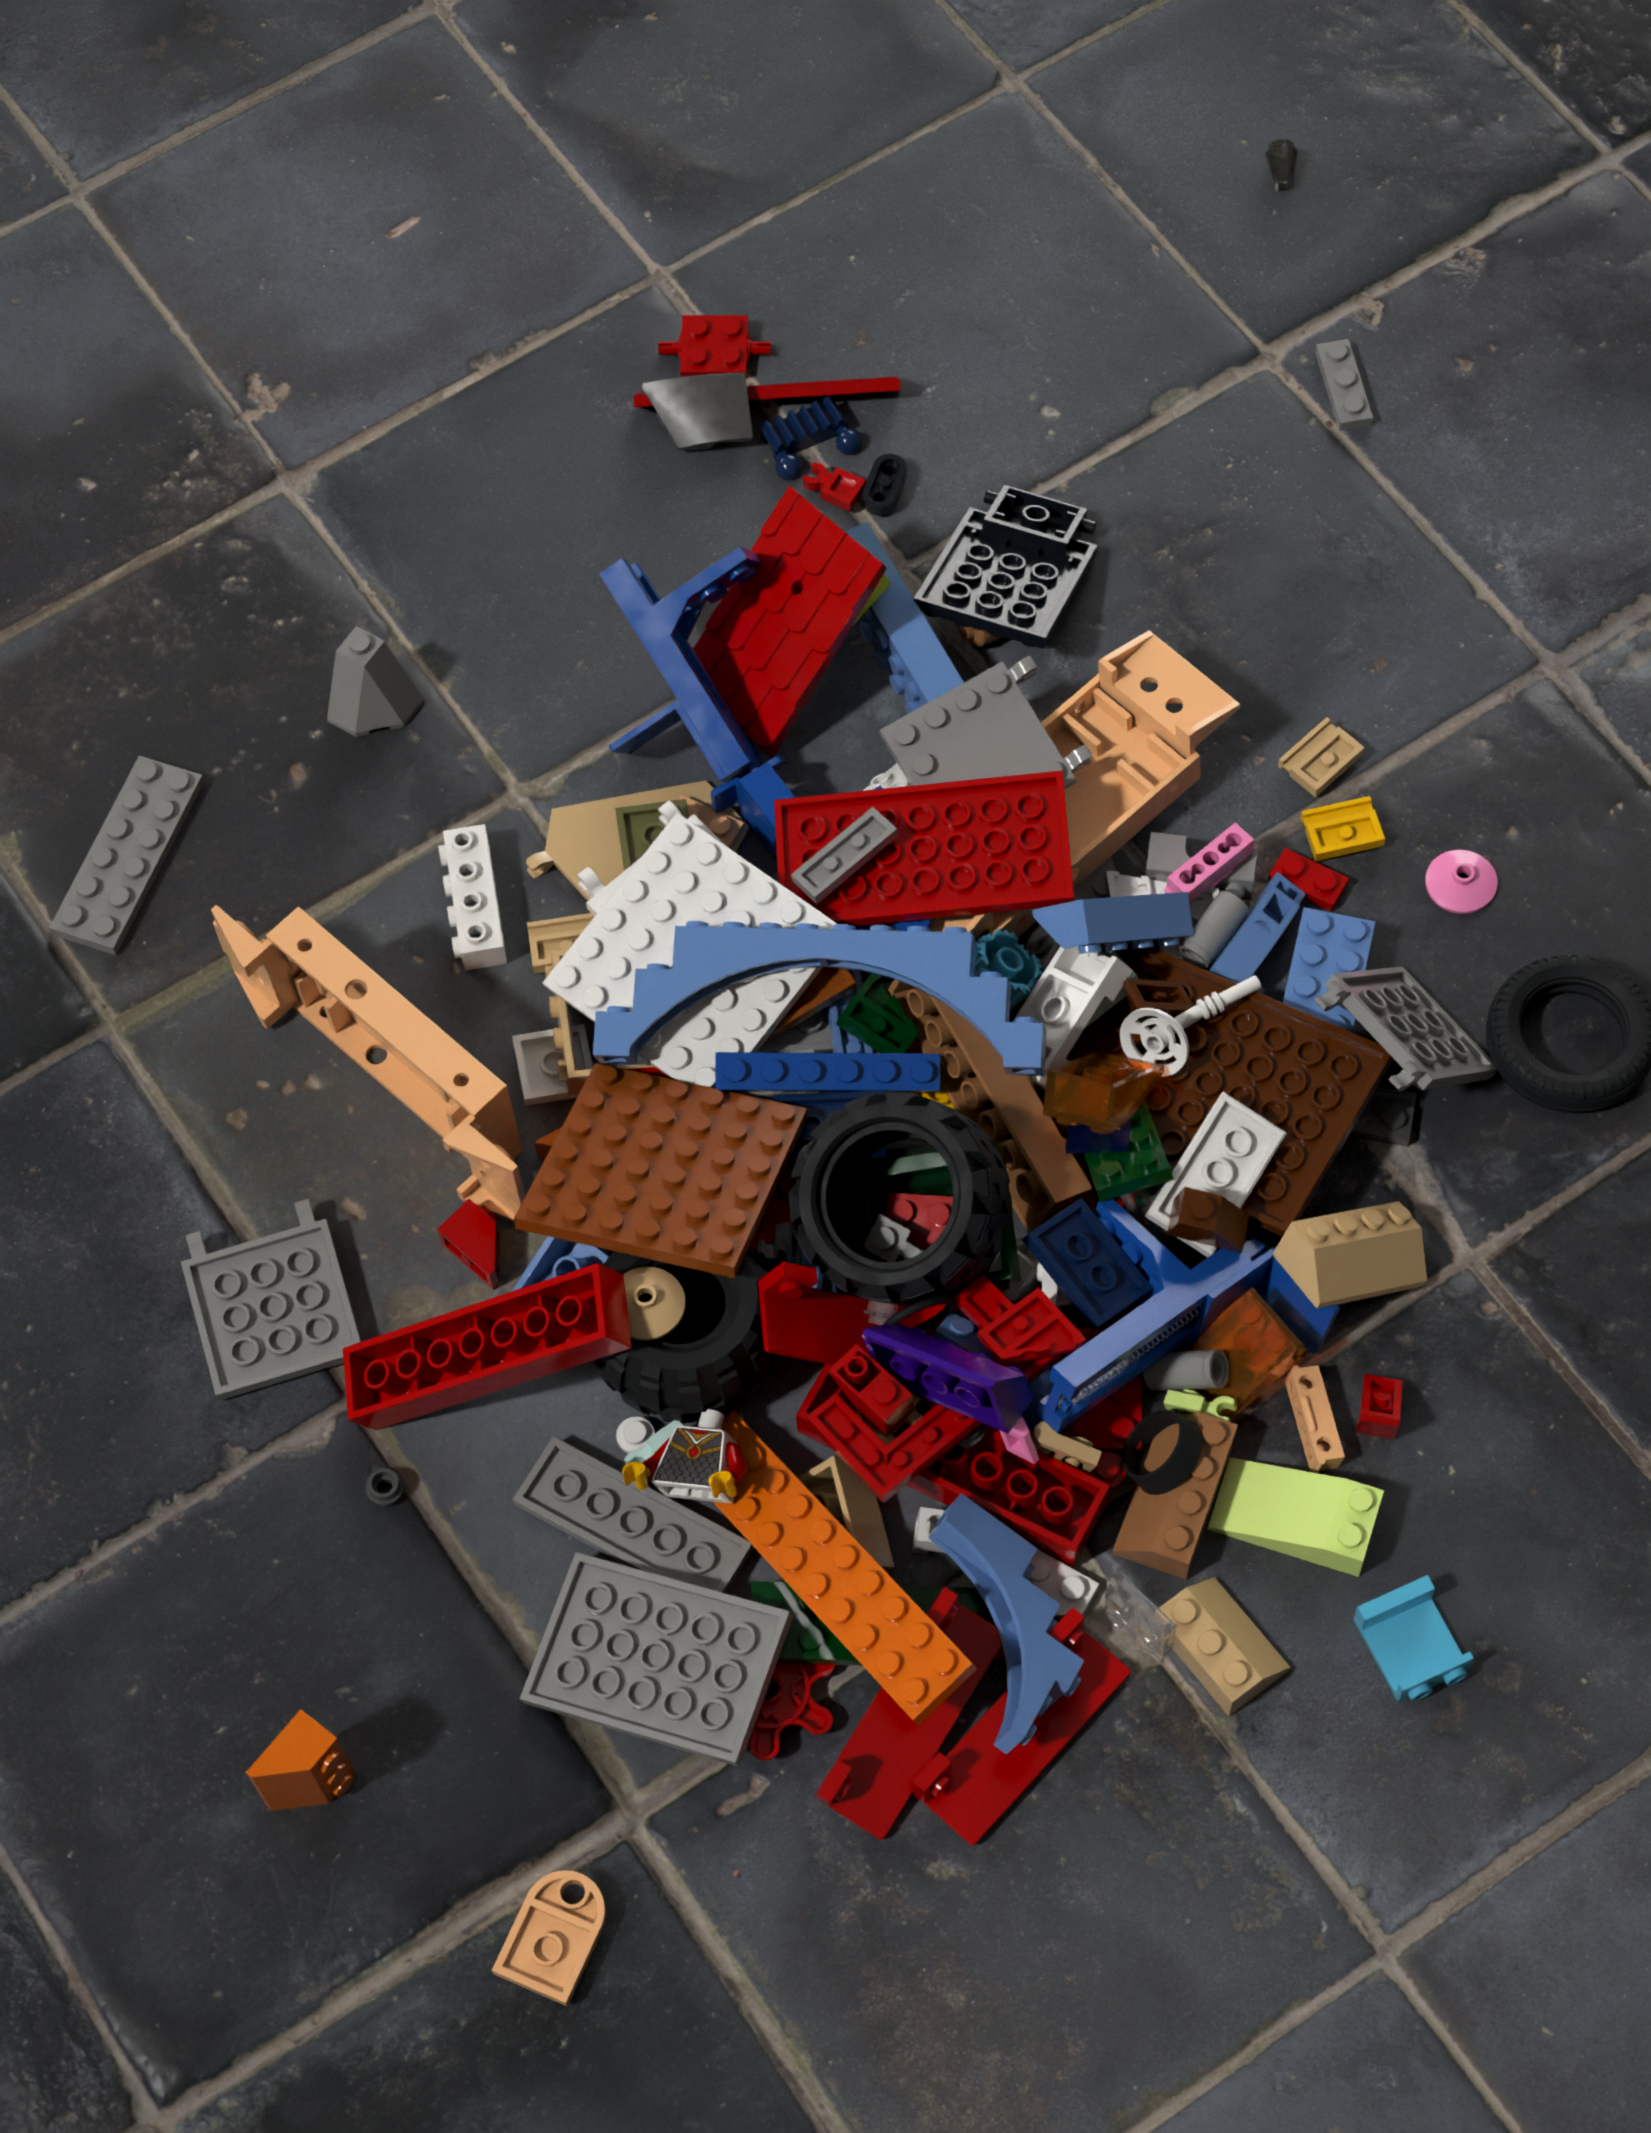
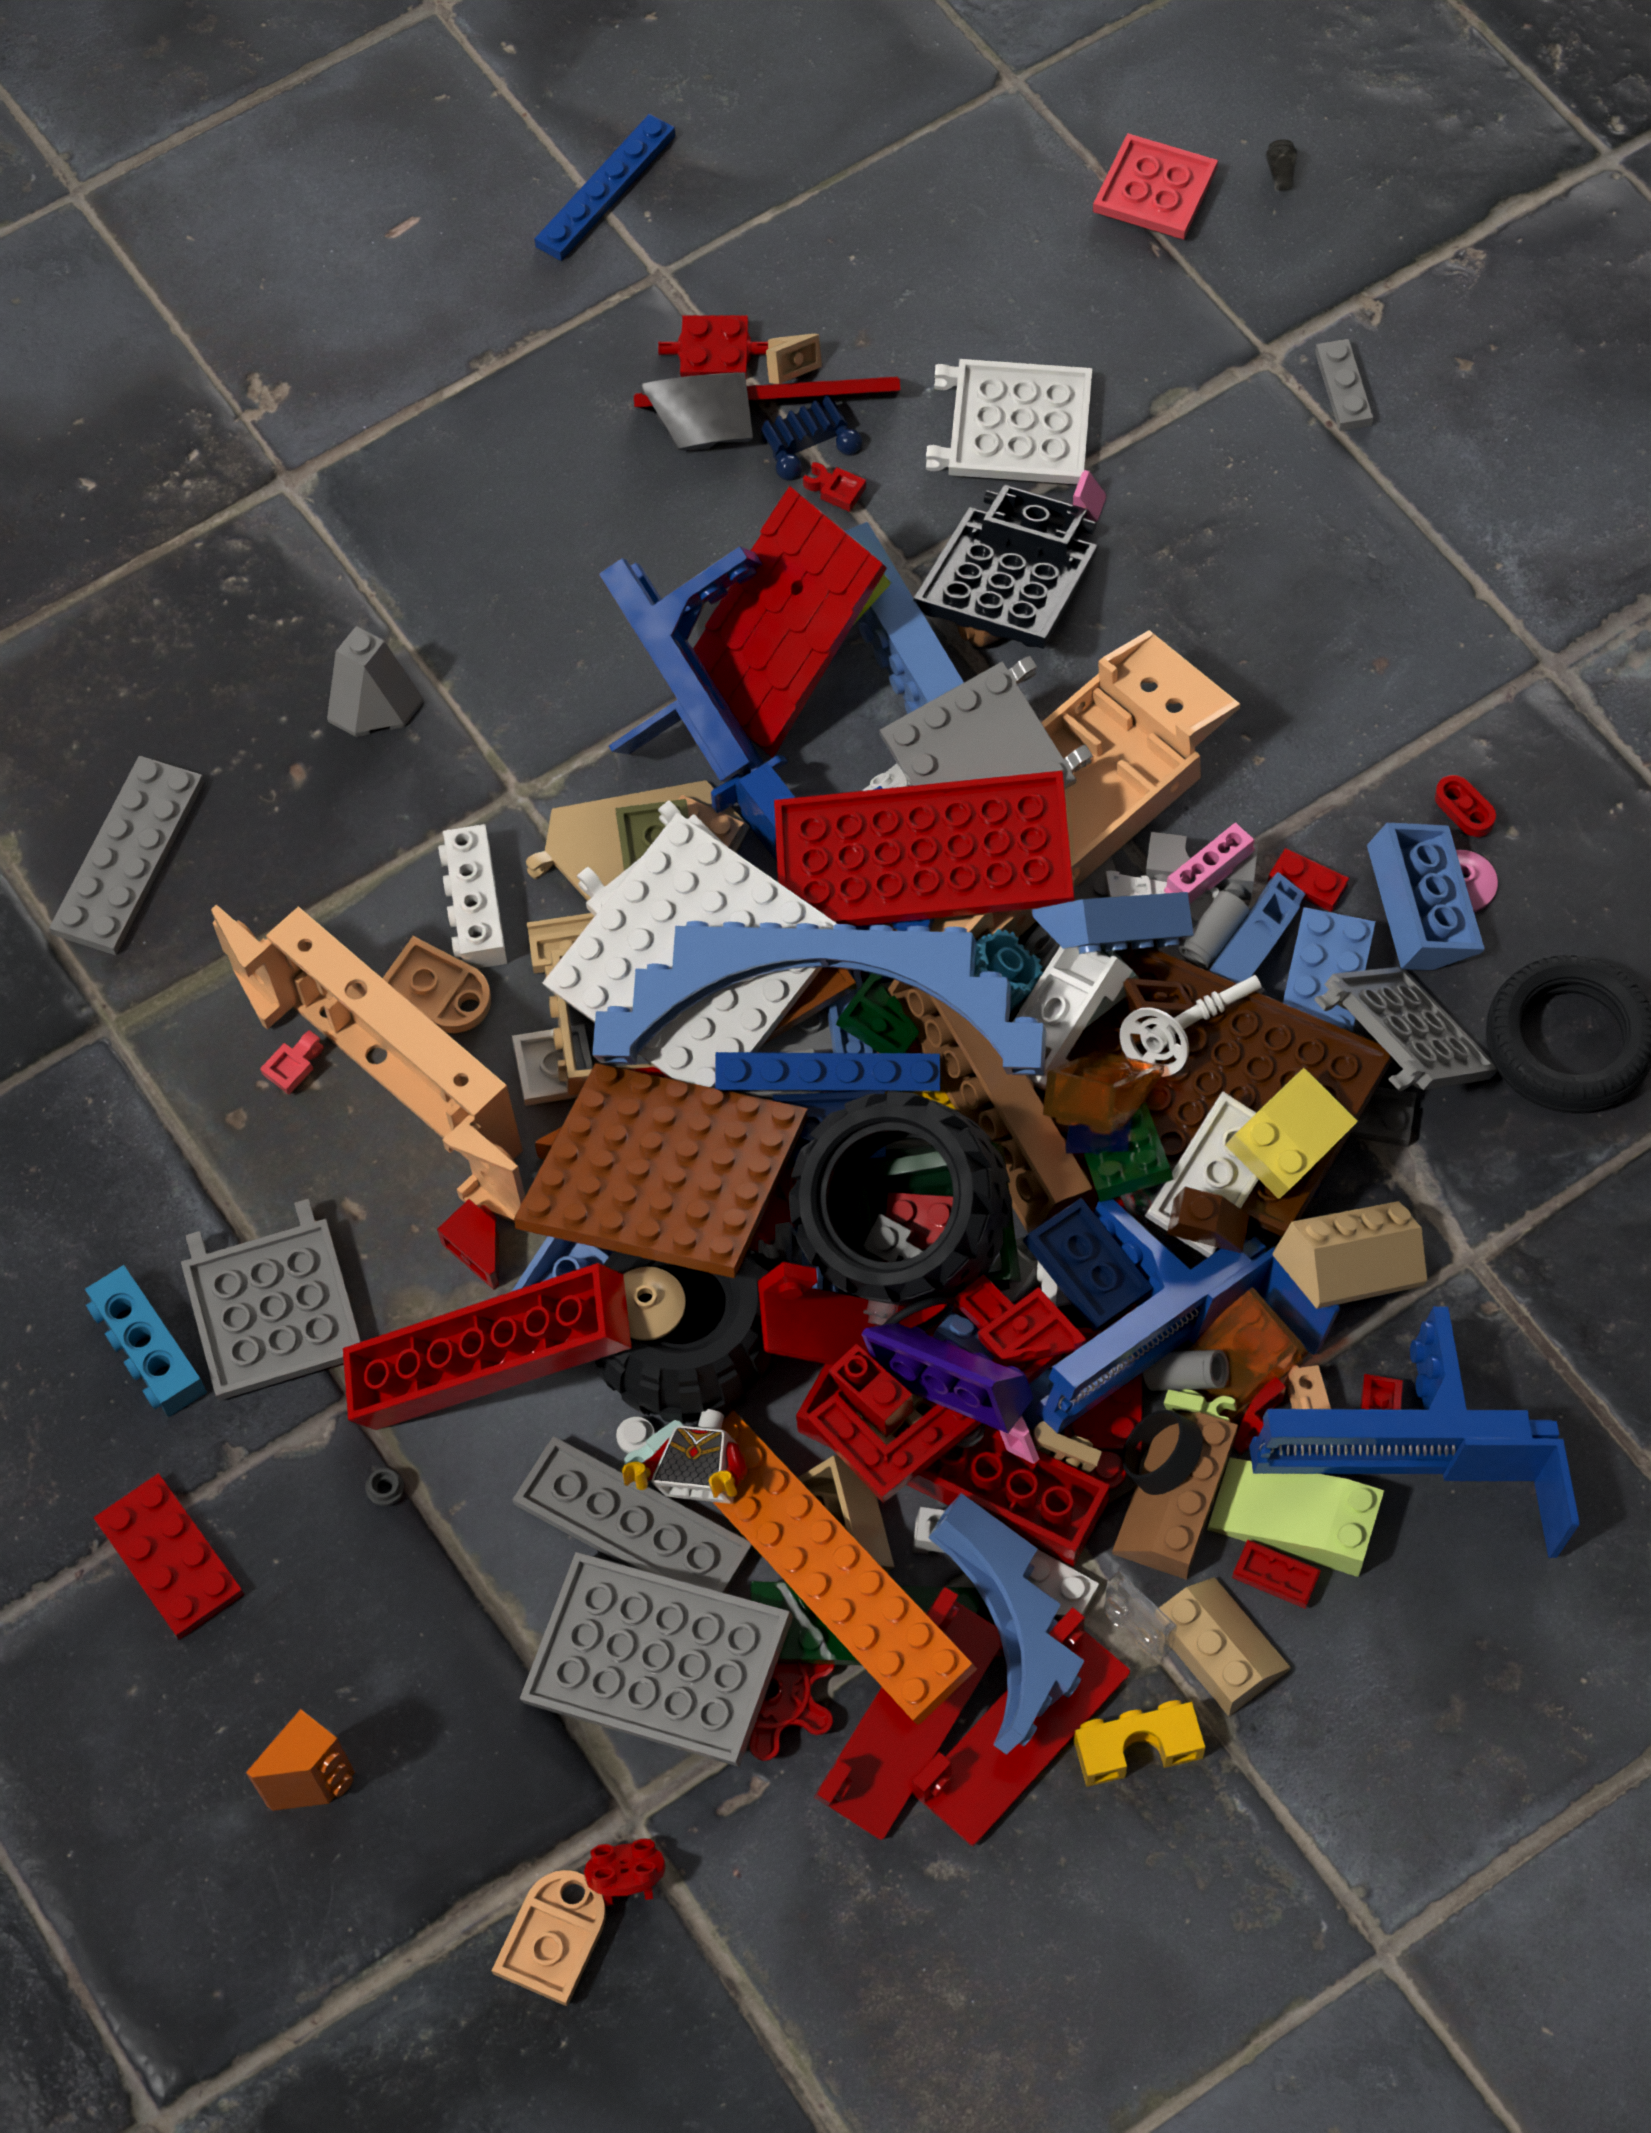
(120, 1293): none -> dark azure brick
(168, 1556): none -> red plate
(291, 1065): none -> coral plate
(439, 986): none -> light nougat plate
(604, 187): none -> blue plate
(624, 1869): none -> red plate
(792, 357): none -> tan slope
(844, 855): light grey plate -> none
(882, 487): black plate -> none
(1015, 421): none -> white plate
(1089, 496): none -> bright pink slope
(1155, 186): none -> coral plate
(1169, 1729): none -> yellow arch
(1252, 1423): none -> red slope
(1276, 1574): none -> red plate
(1291, 1133): none -> light yellow slope
(1321, 757): tan plate -> none
(1342, 828): yellow plate -> none
(1411, 1641): medium azure panel -> none
(1424, 895): none -> medium blue slope
(1428, 1441): none -> blue piece
(1467, 807): none -> red plate

